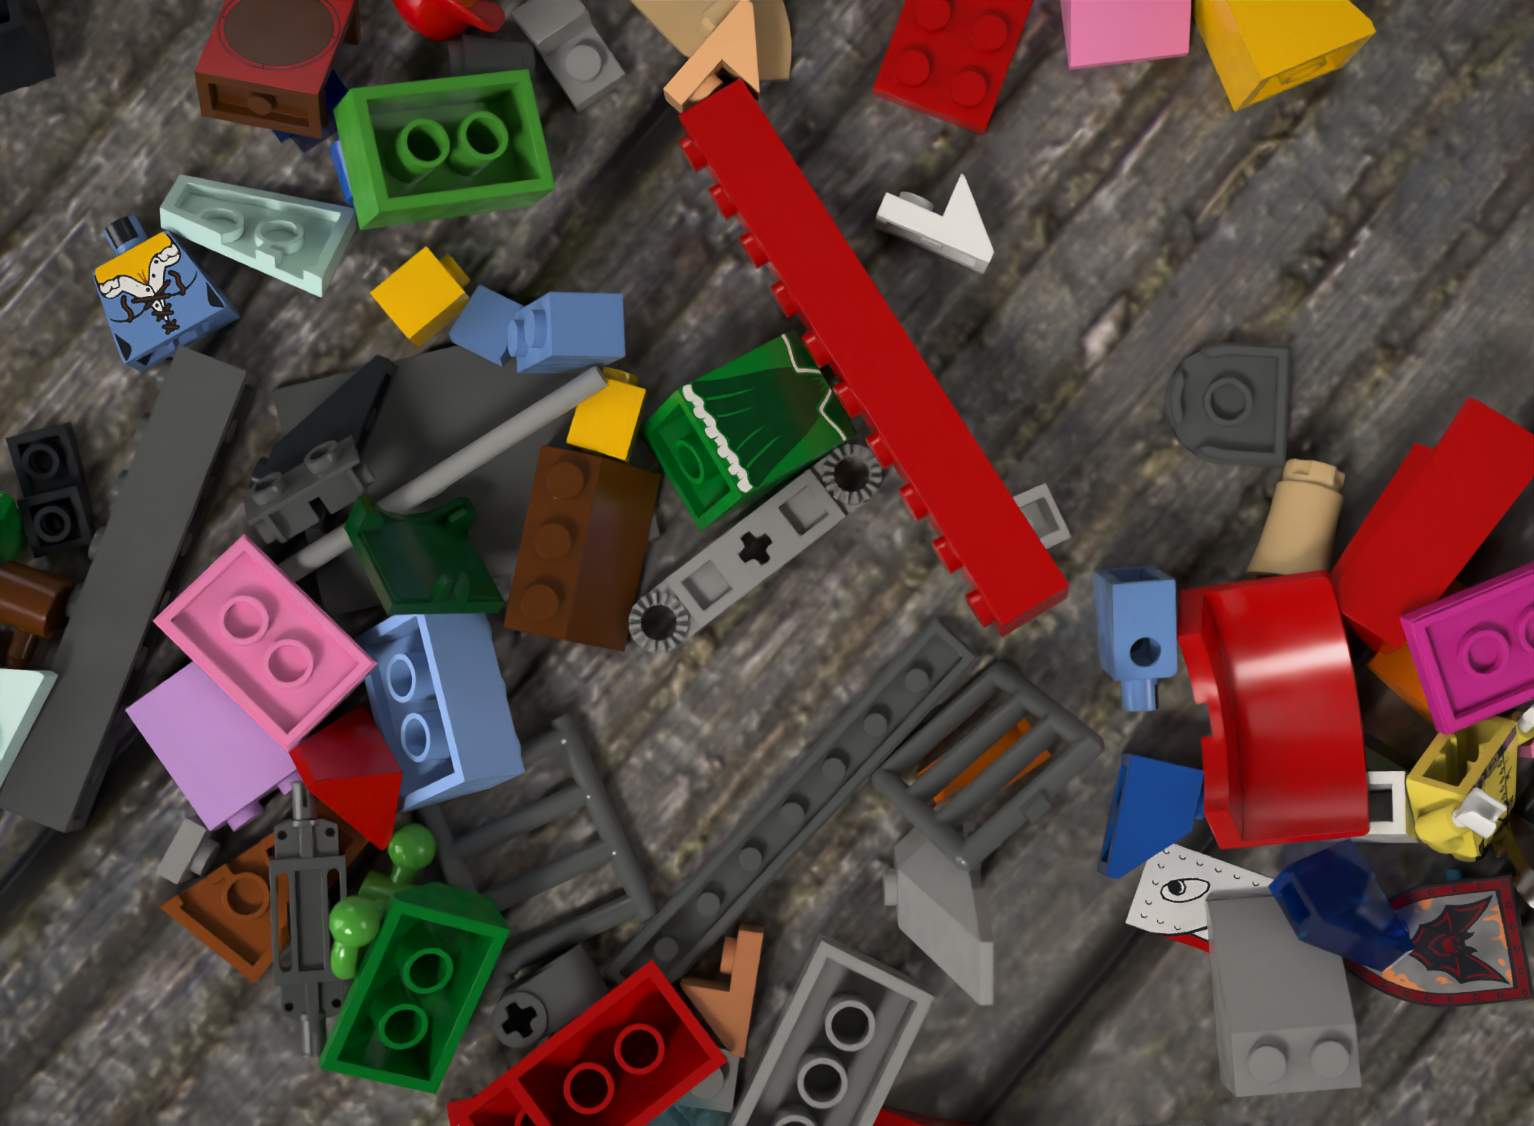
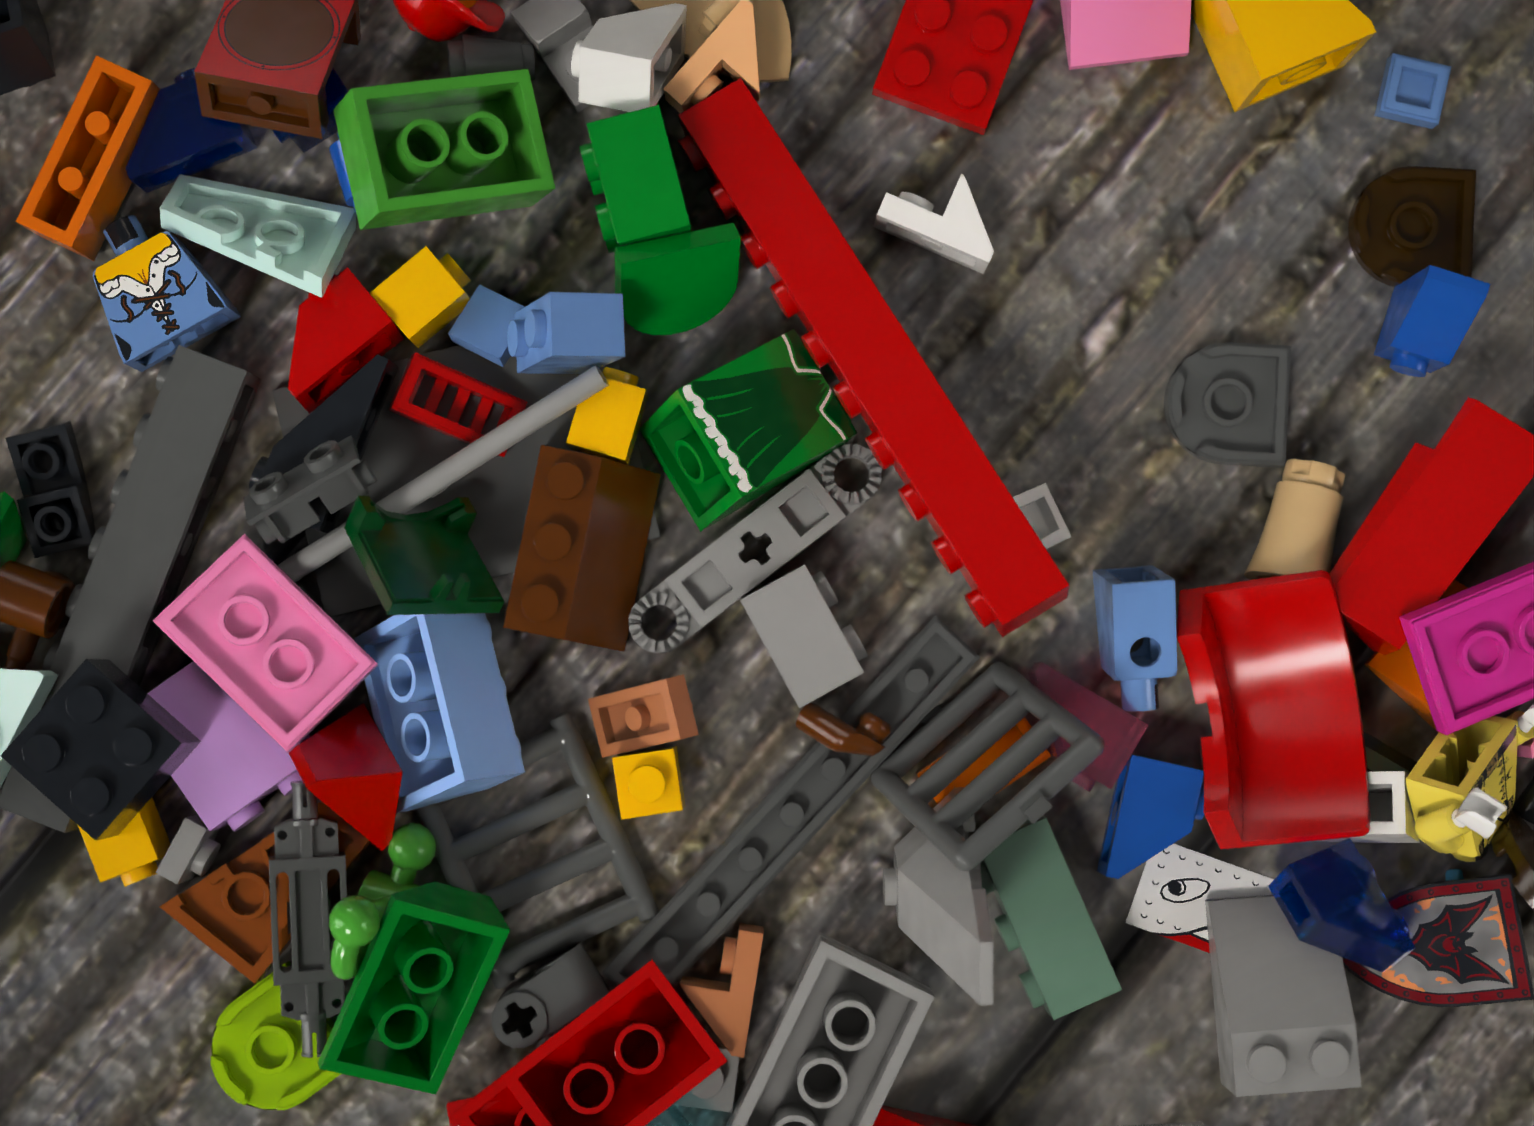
(85, 169): none -> orange brick
(100, 748): none -> black brick
(133, 851): none -> yellow brick
(181, 139): none -> clear blue slope
(260, 1052): none -> lime tile
(337, 339): none -> red slope
(443, 375): none -> red slope
(630, 57): none -> white slope
(639, 178): none -> green brick
(643, 716): none -> nougat slope
(648, 782): none -> yellow brick
(678, 279): none -> green tile
(803, 634): none -> light grey brick
(840, 736): none -> reddish brown arm
(1047, 922): none -> sand green brick
(1116, 727): none -> clear pink slope
(1412, 91): none -> medium blue tile
(1413, 222): none -> dark brown tile
(1429, 320): none -> blue slope

